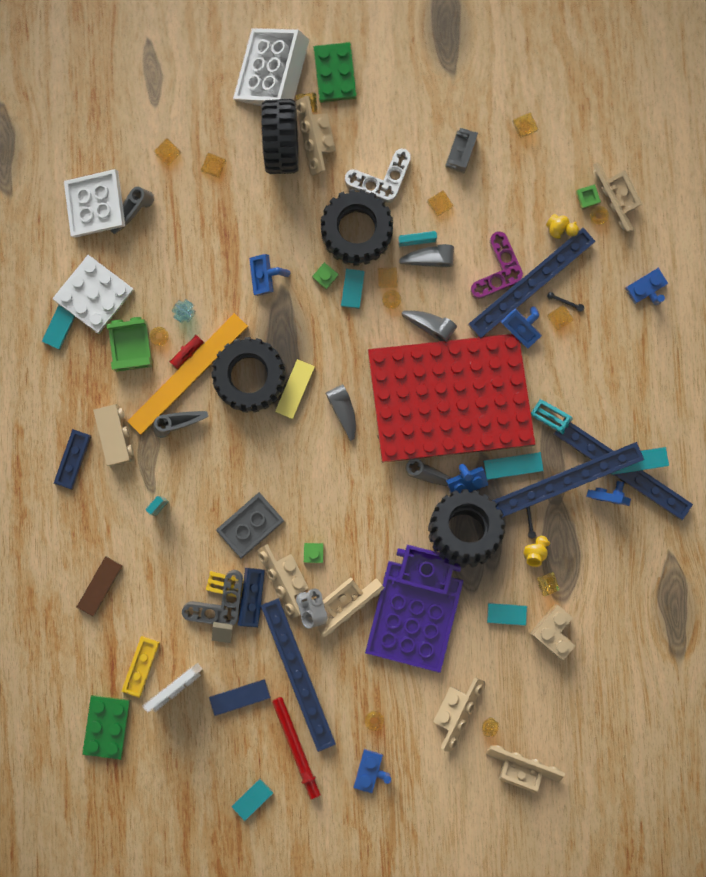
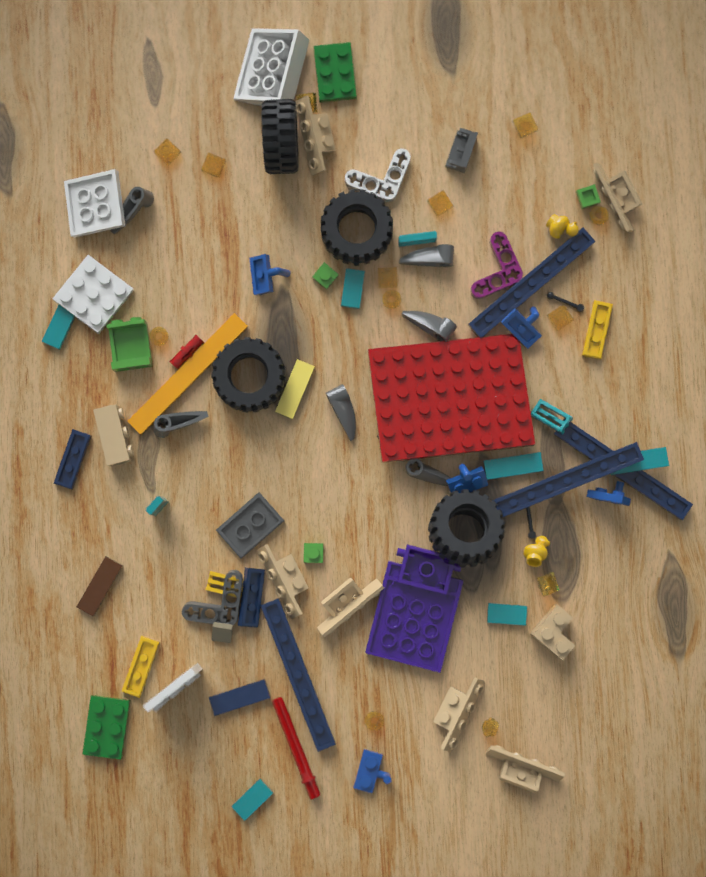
(183, 311): clear light blue gear -> none
(312, 610): light grey piece -> none
(597, 330): none -> yellow tile
(647, 287): blue plate -> none

